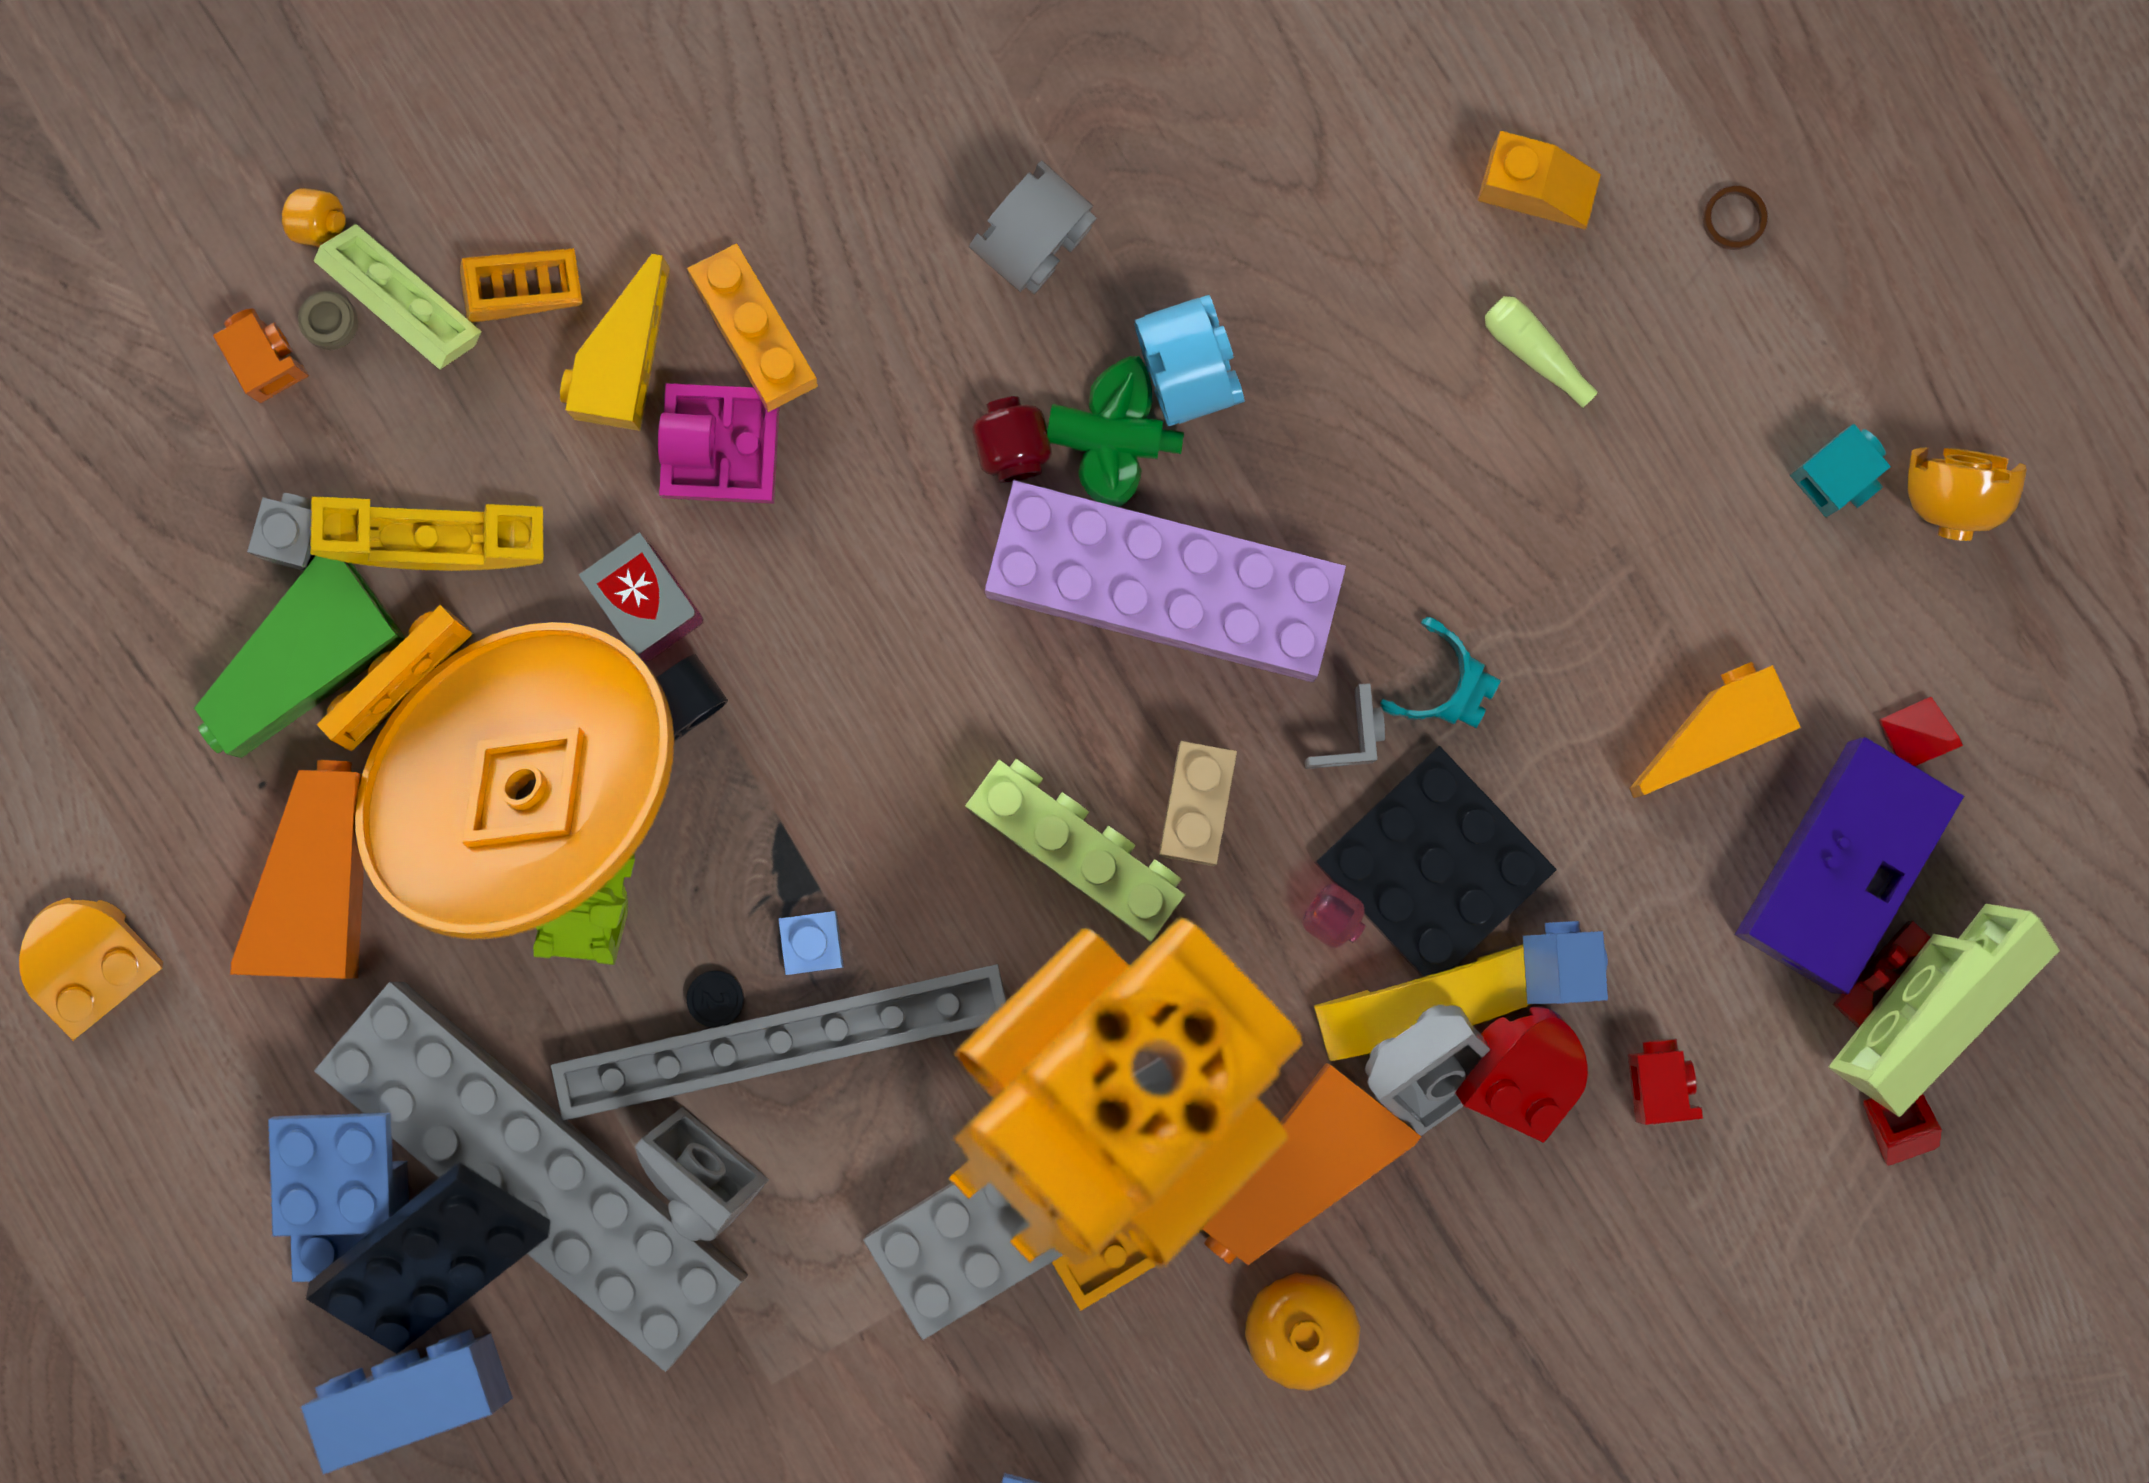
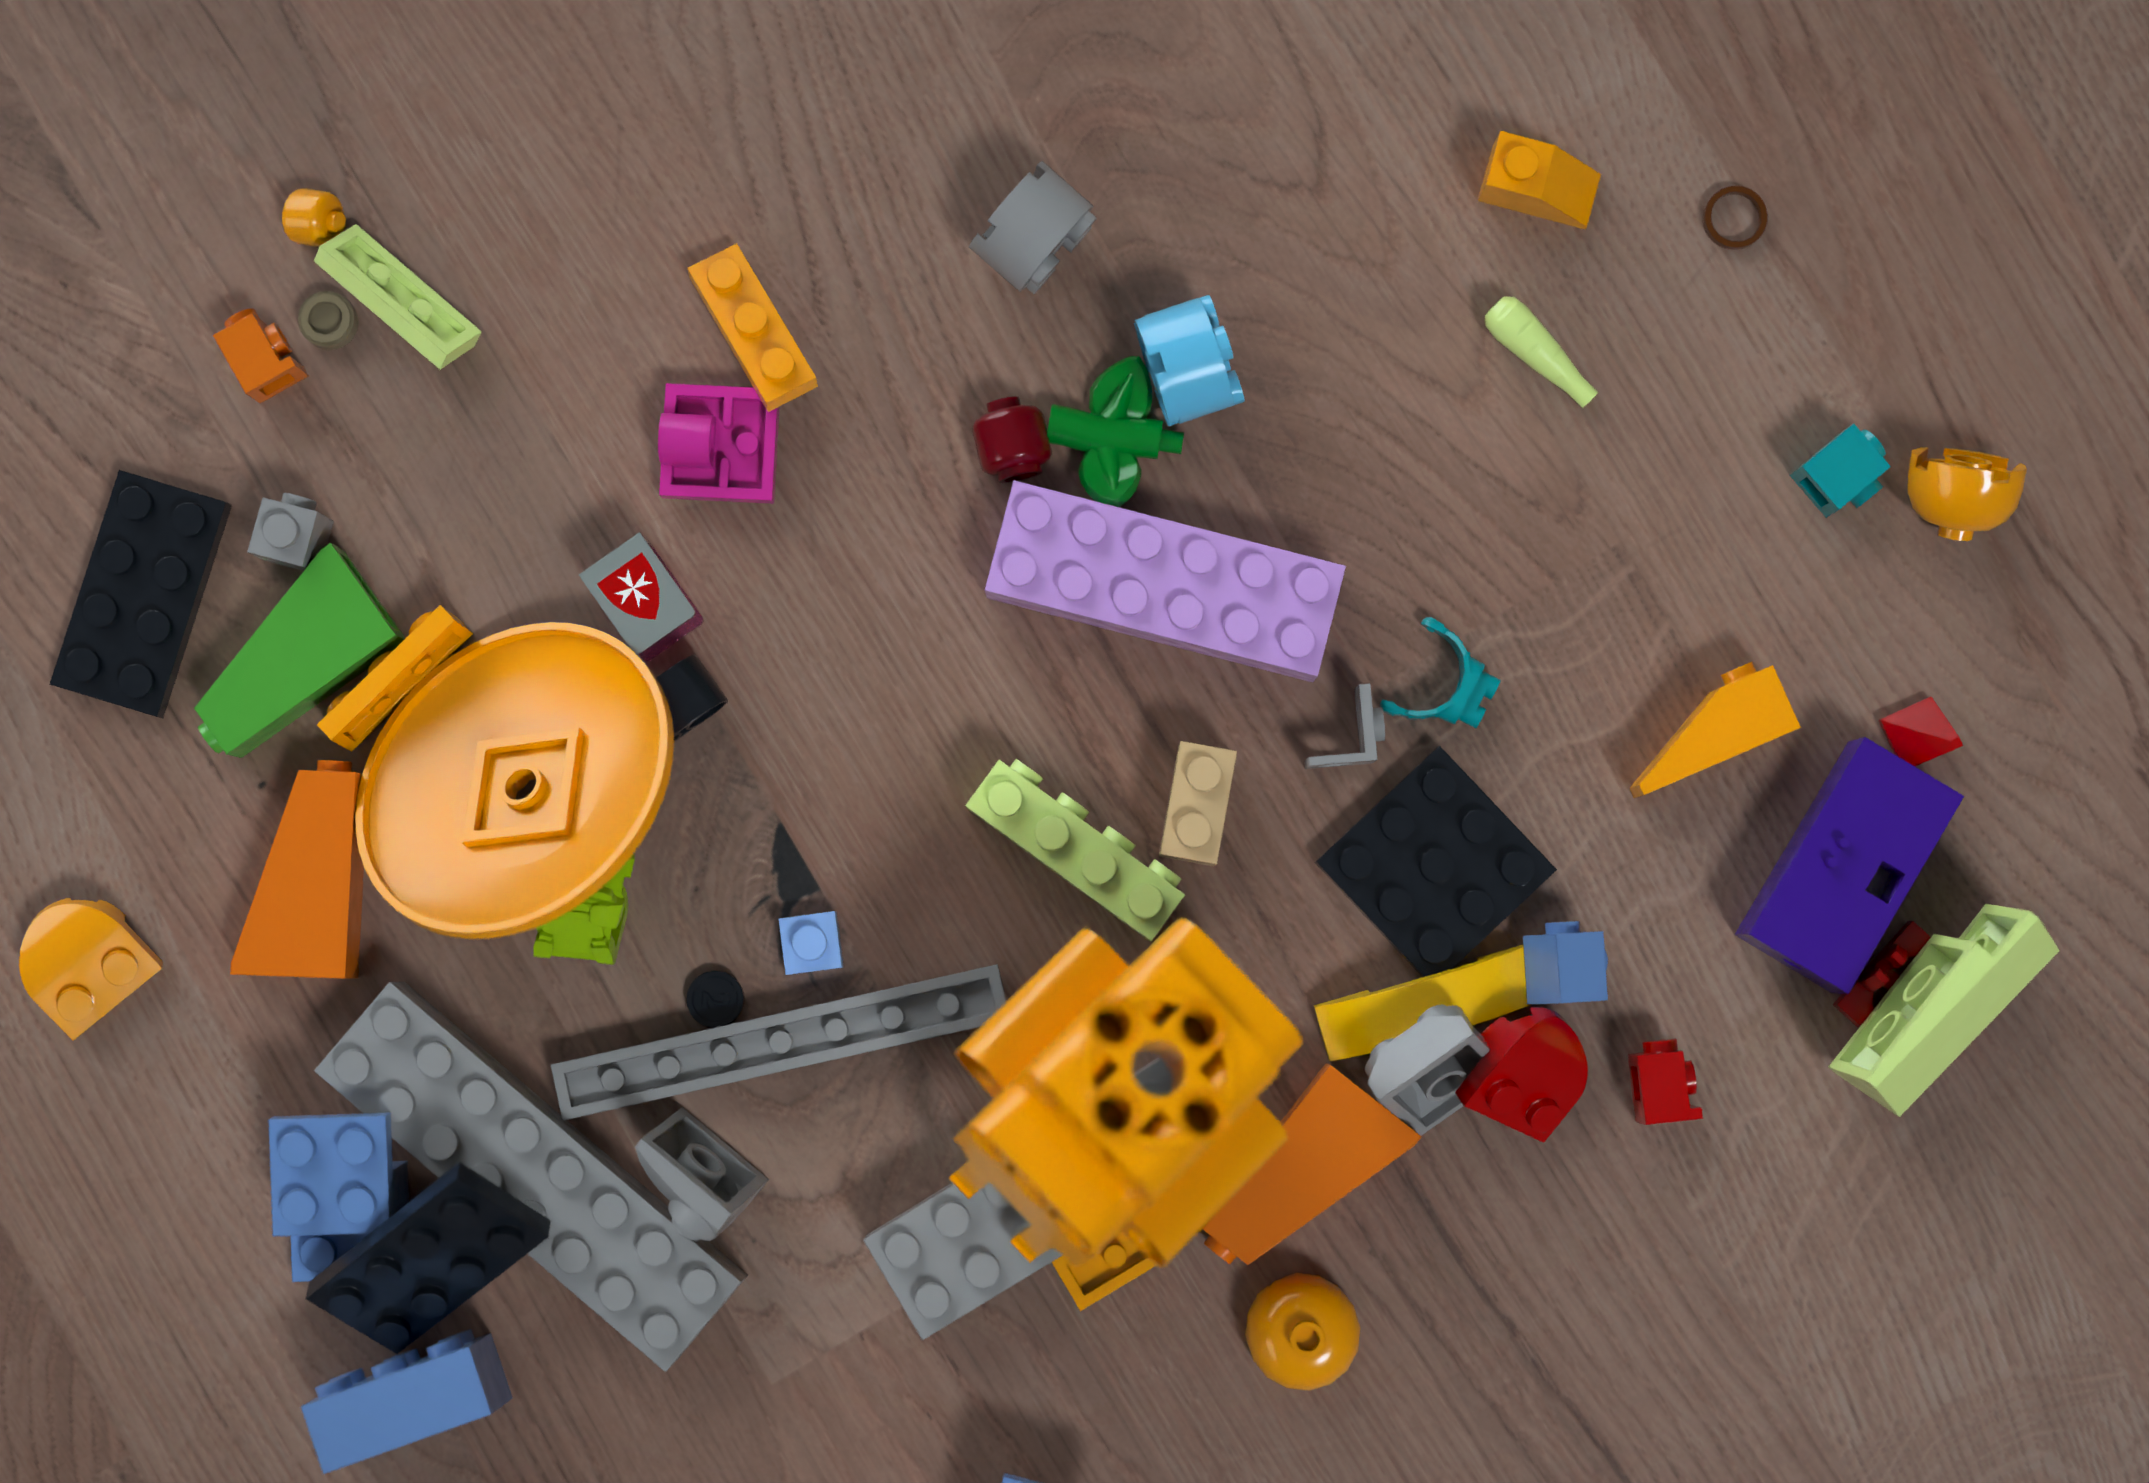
(141, 594): none -> black plate
(426, 538): yellow slope -> none
(496, 266): light orange slope -> none
(617, 358): yellow slope -> none
(1334, 916): clear pink piece -> none
(1906, 1135): red slope -> none

